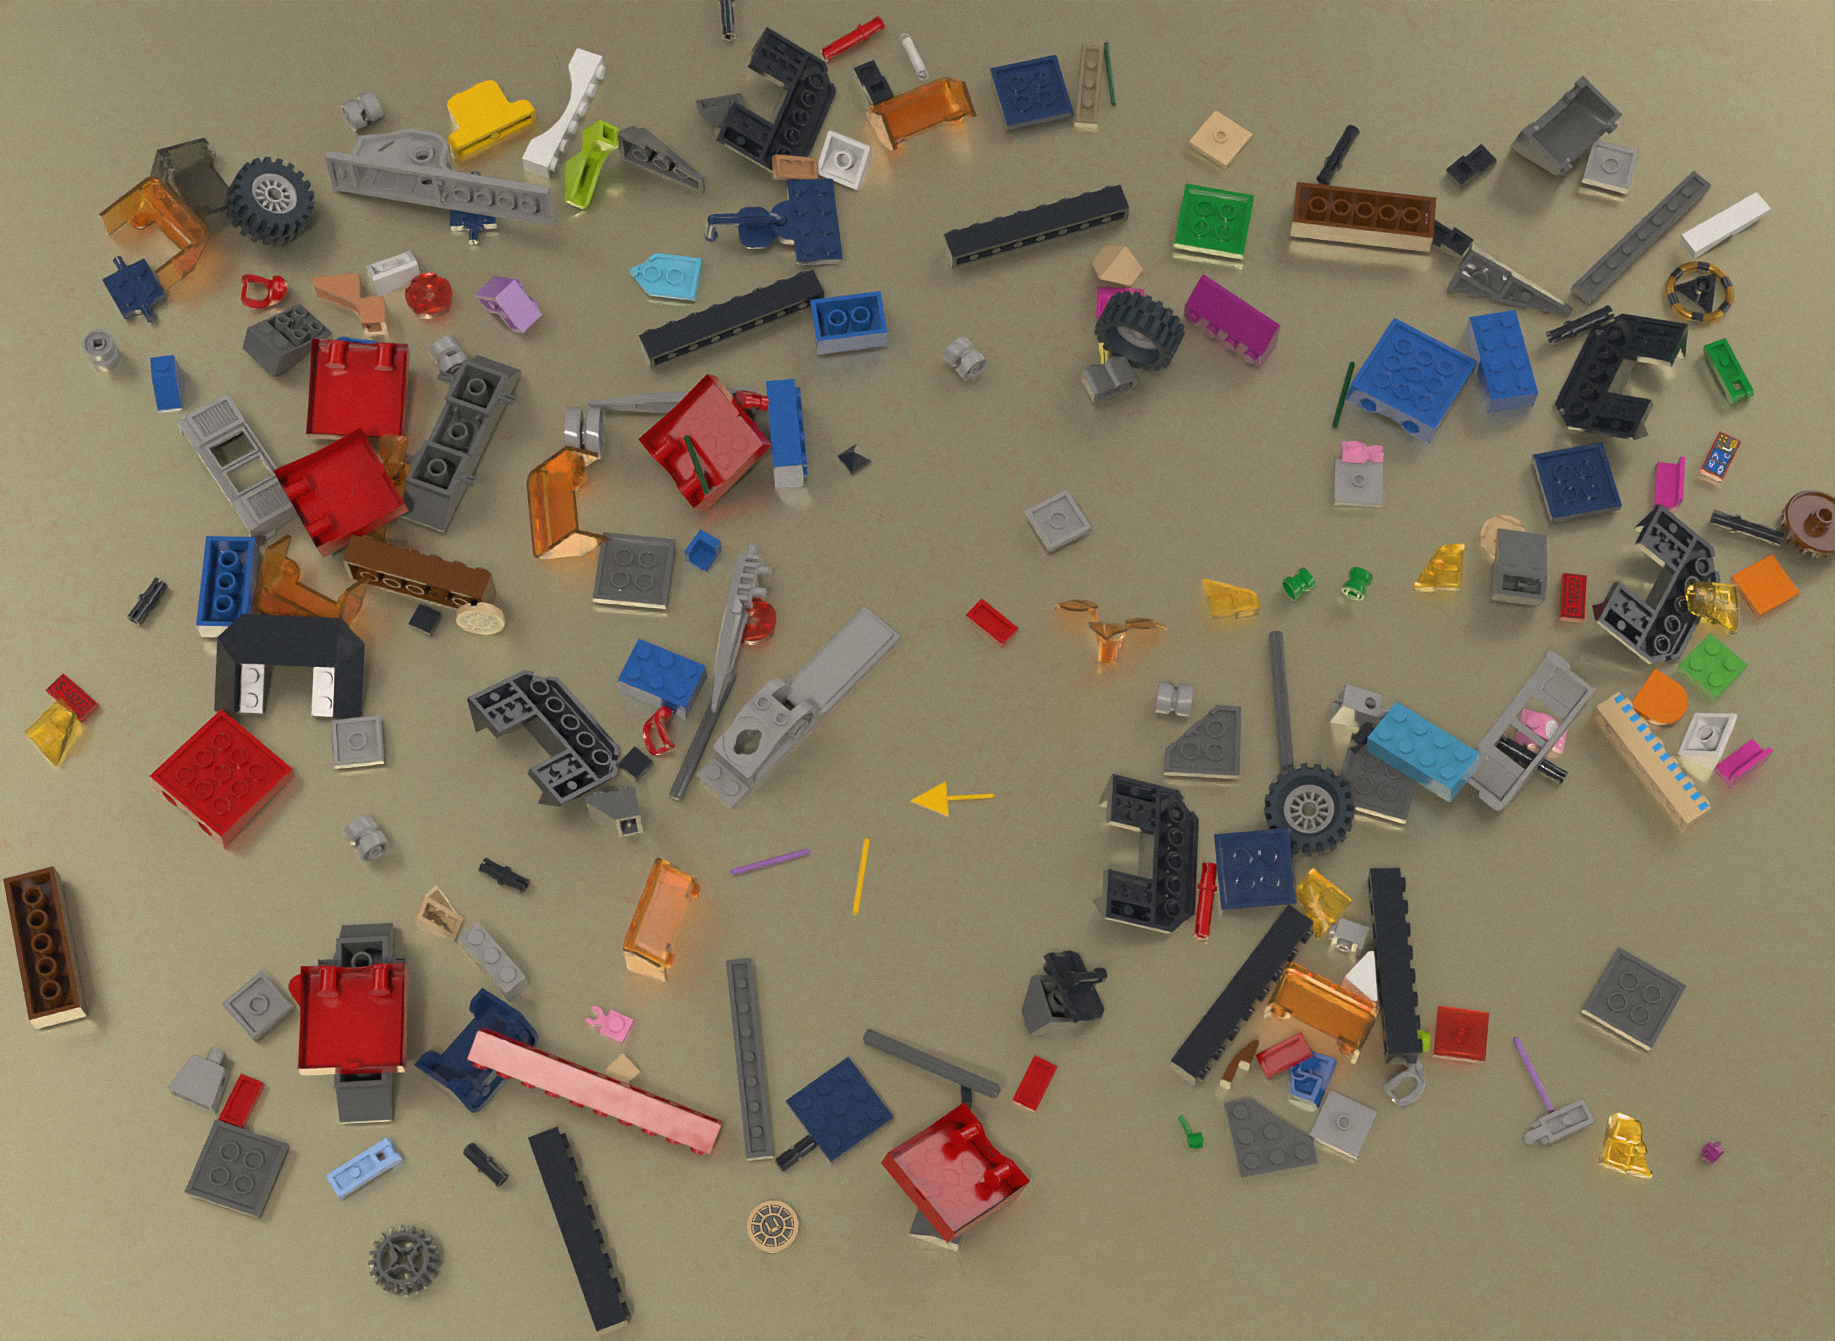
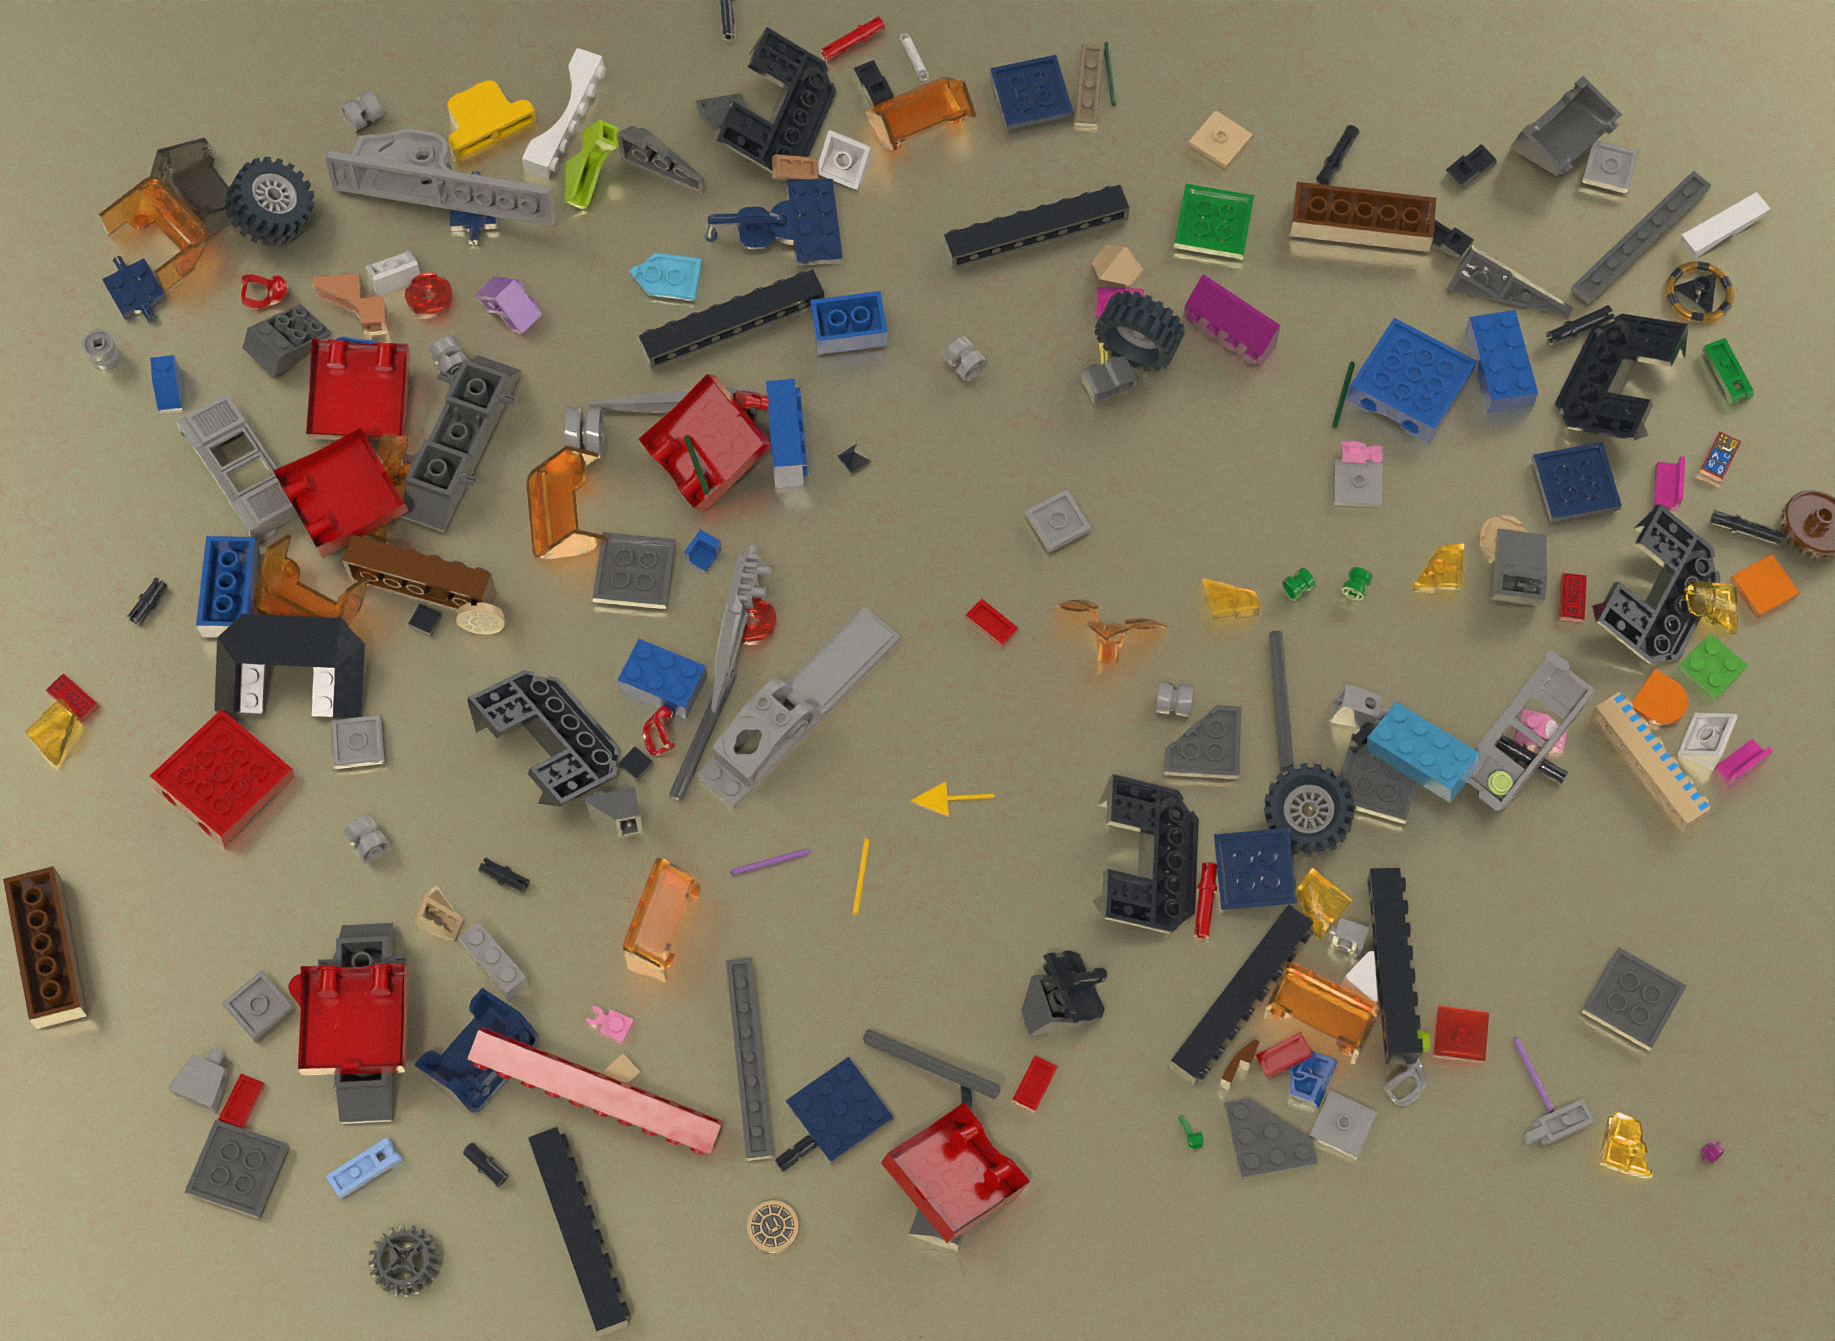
(1500, 783): none -> yellowish green plate

